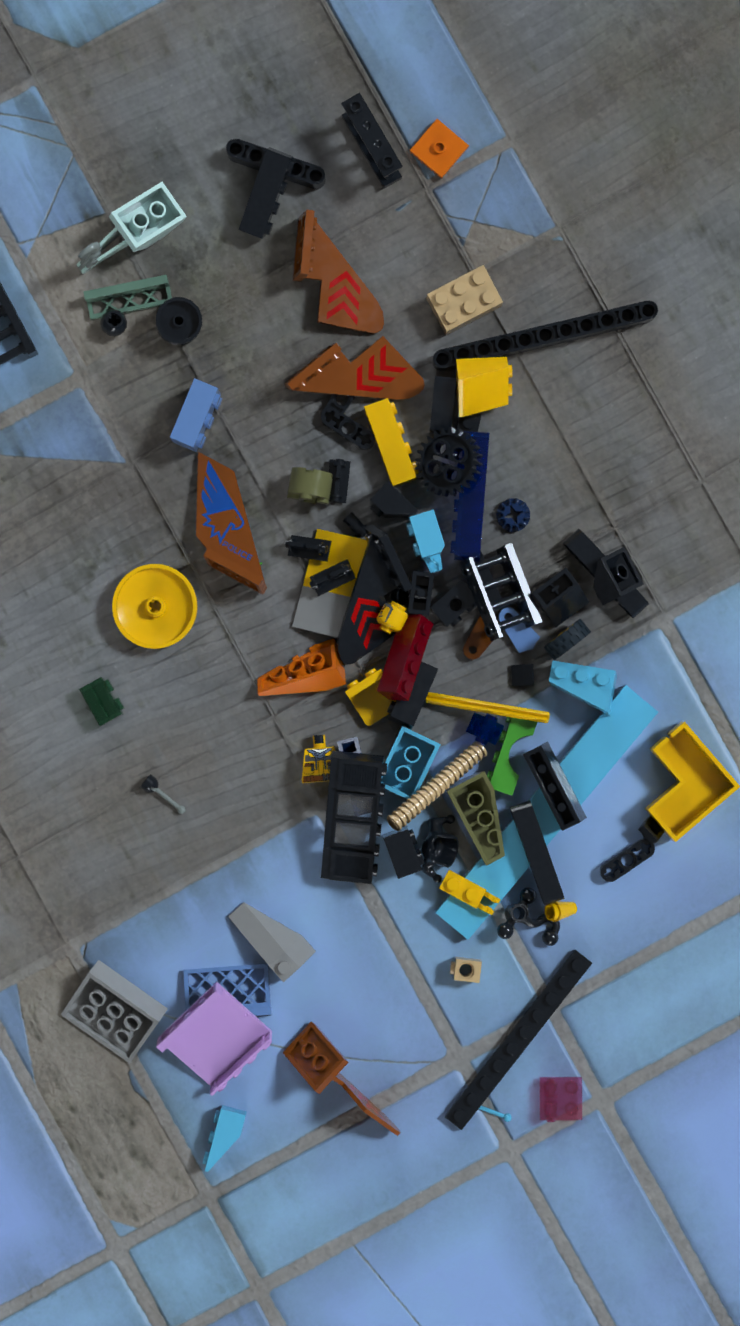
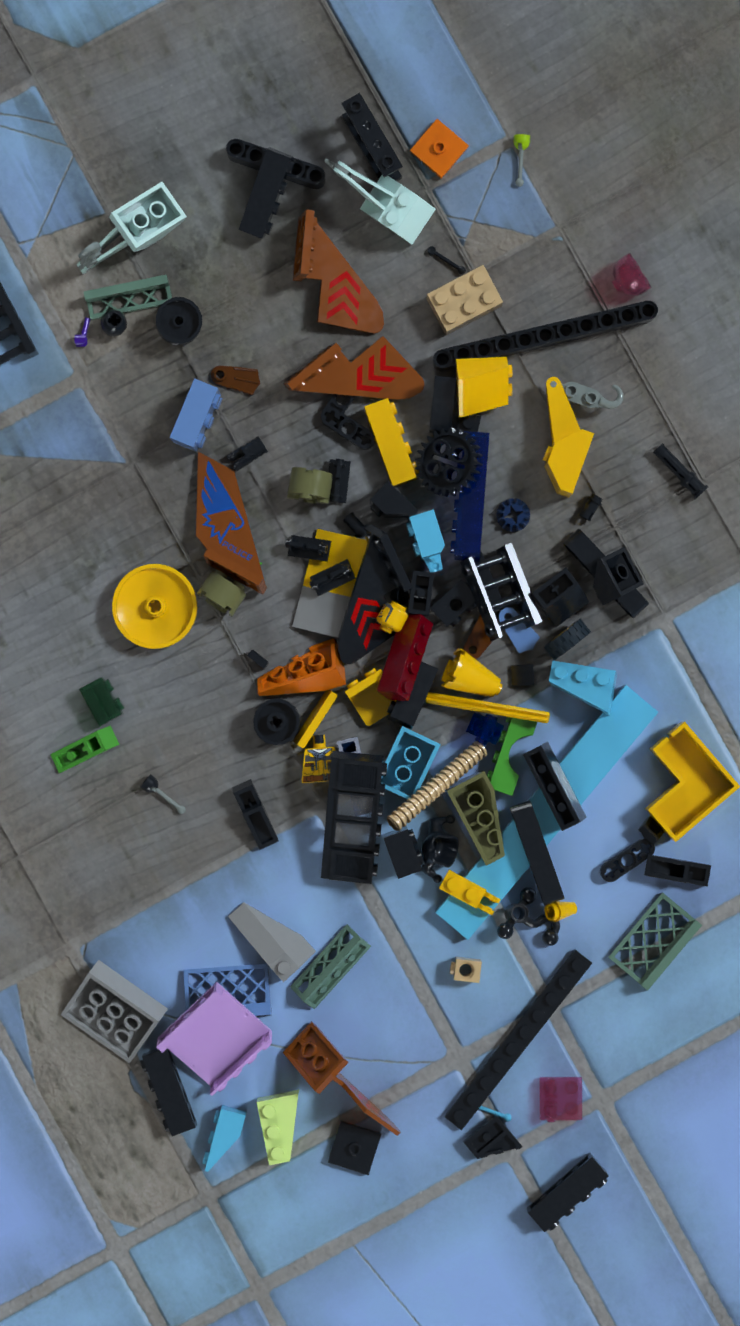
(81, 340): none -> dark purple hand
(85, 749): none -> bright green slope
(169, 1091): none -> black brick
(222, 593): none -> olive brick
(237, 378): none -> reddish brown piece
(251, 450): none -> black hinge
(255, 814): none -> black slope
(258, 659): none -> black tile
(278, 709): none -> black wheel
(278, 1123): none -> yellowish green wedge
(315, 718): none -> yellow tile
(333, 970): none -> sand green fence
(354, 1147): none -> black plate
(389, 203): none -> light aqua slope
(432, 251): none -> black hinge
(470, 676): none -> yellow cone
(491, 1138): none -> black wing
(521, 142): none -> hinge
(567, 1193): none -> black brick
(570, 442): none -> yellow slope
(590, 507): none -> black pin
(629, 277): none -> clear pink cylinder
(669, 953): none -> sand green fence
(677, 870): none -> black slope
(687, 478): none -> black pin

